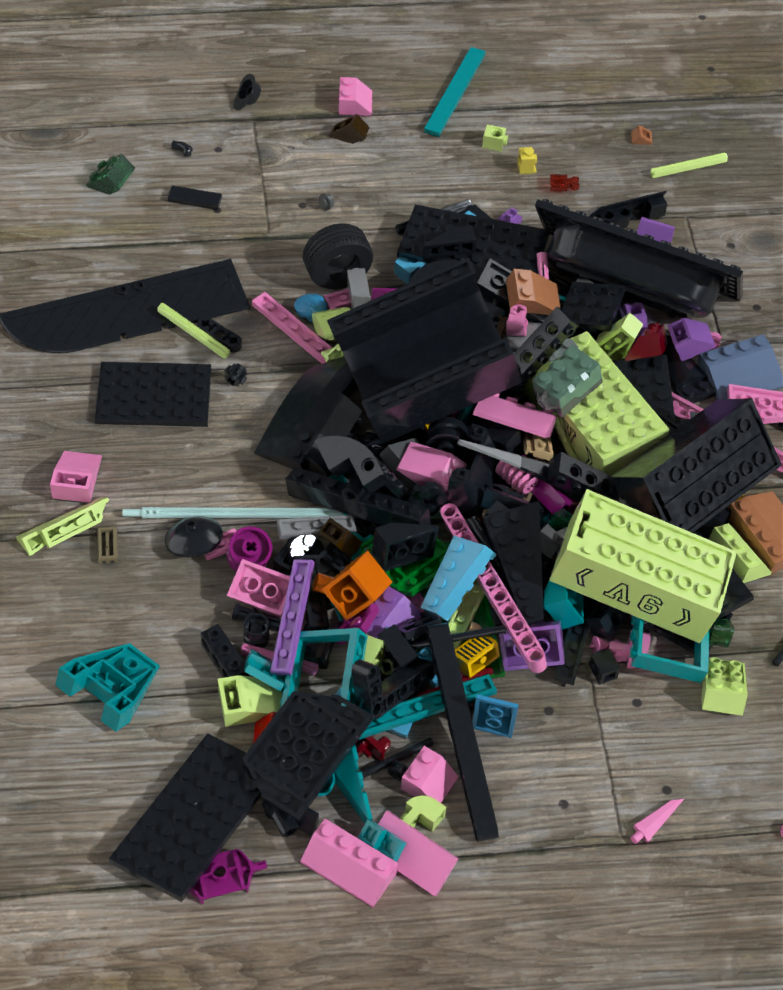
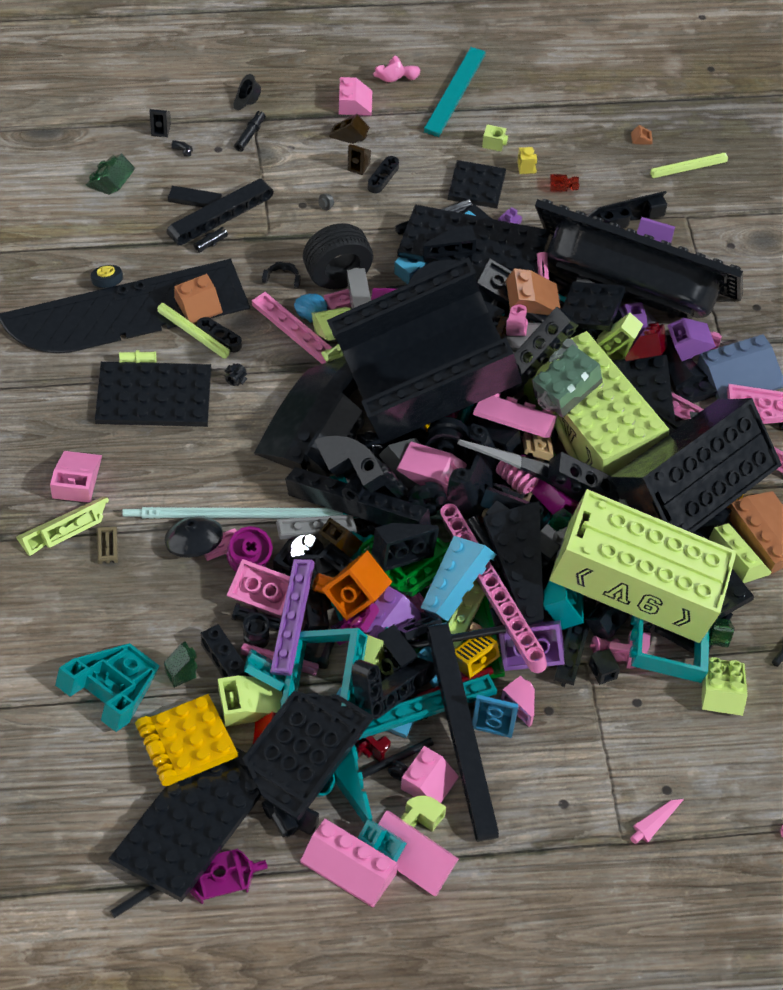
(106, 276): none -> black wheel
(133, 901): none -> black bar
(144, 357): none -> yellowish green pin
(160, 122): none -> black slope
(181, 665): none -> clear green slope
(186, 737): none -> yellow hinge
(197, 298): none -> nougat slope
(210, 239): none -> black pin
(219, 212): none -> black beam
(253, 126): none -> black pin
(285, 266): none -> black piece
(358, 159): none -> dark brown slope
(373, 187): none -> black beam
(395, 71): none -> bright pink animal
(477, 183): none -> black plate
(521, 693): none -> bright pink slope

